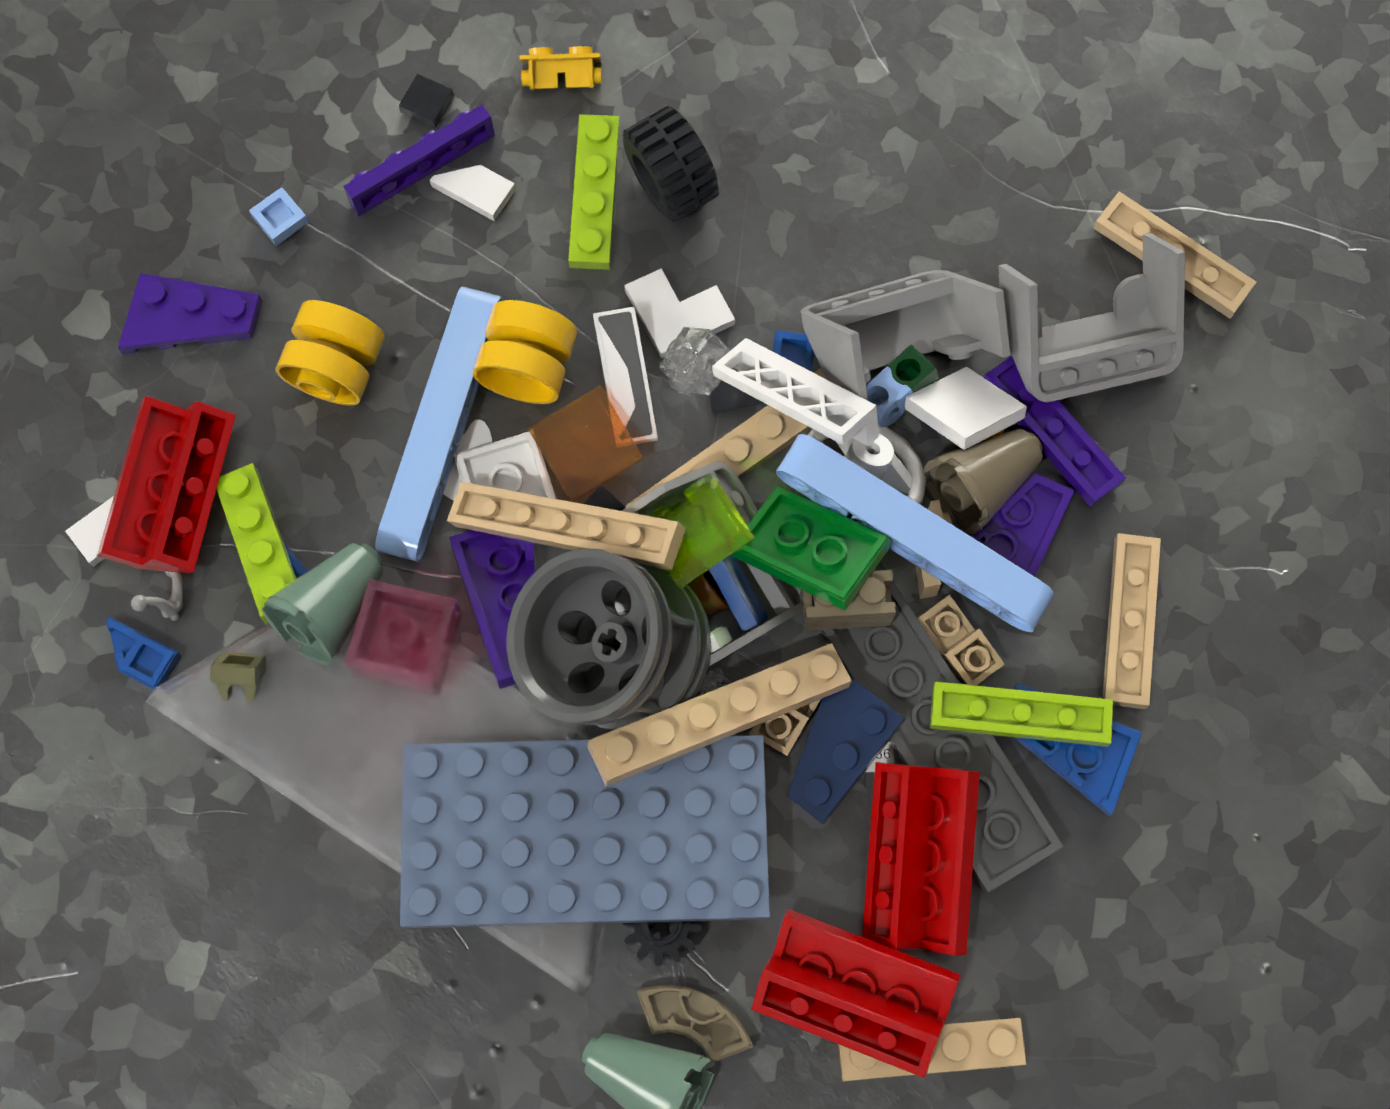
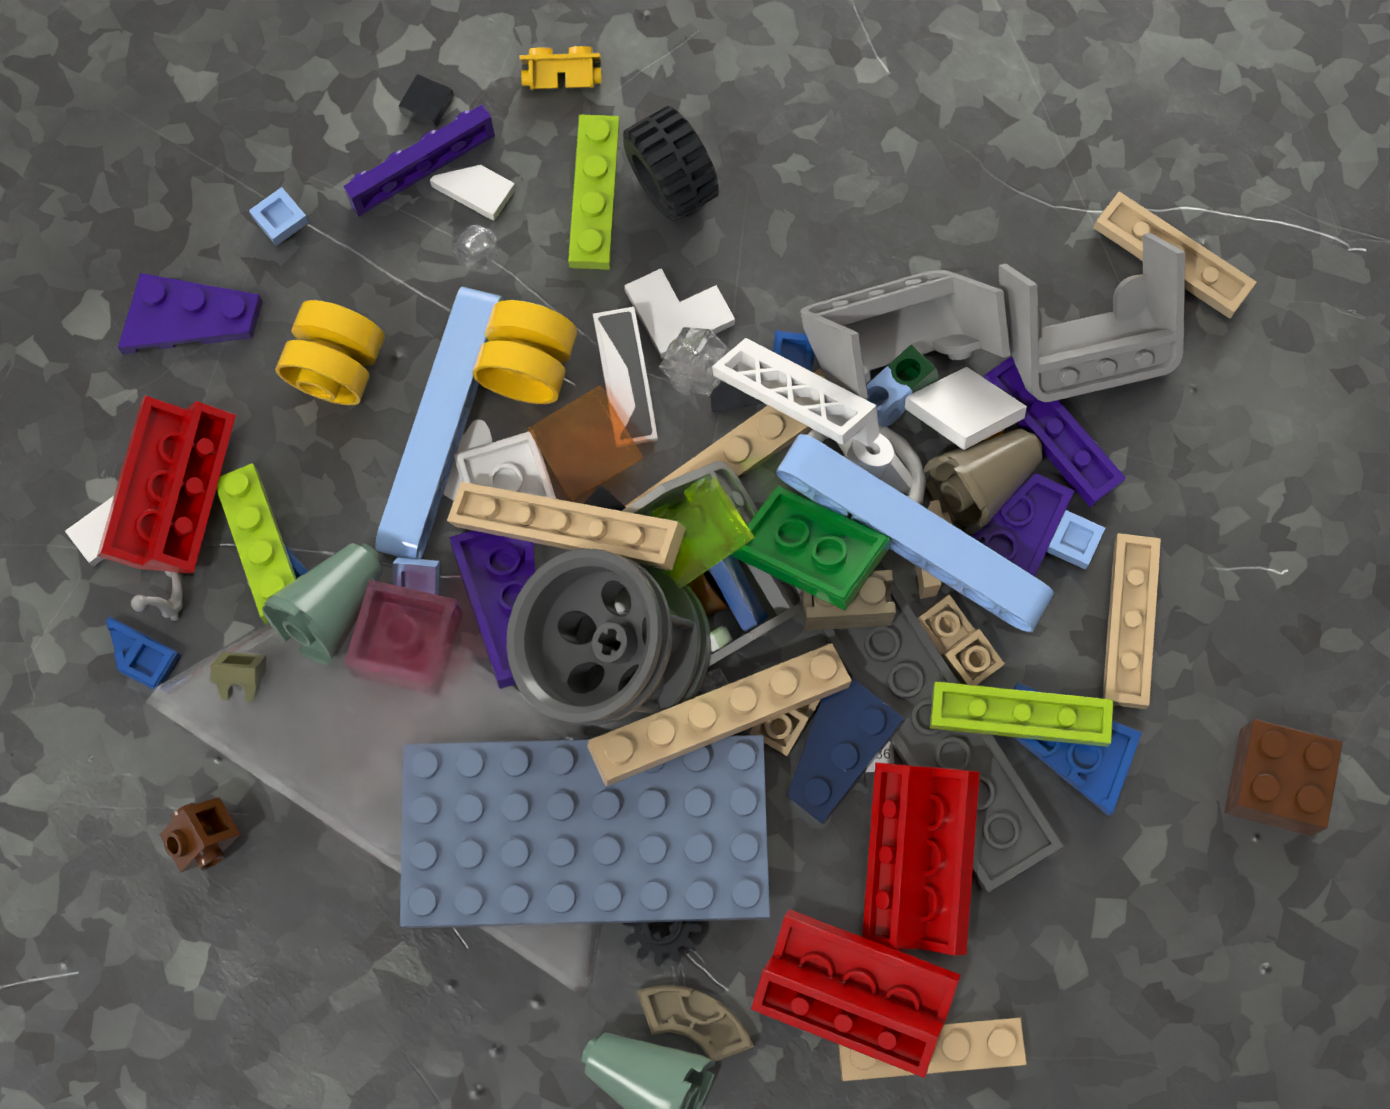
(199, 834): none -> reddish brown brick
(417, 574): none -> light blue plate
(474, 247): none -> clear piece
(1075, 539): none -> light blue plate
(1283, 777): none -> reddish brown brick

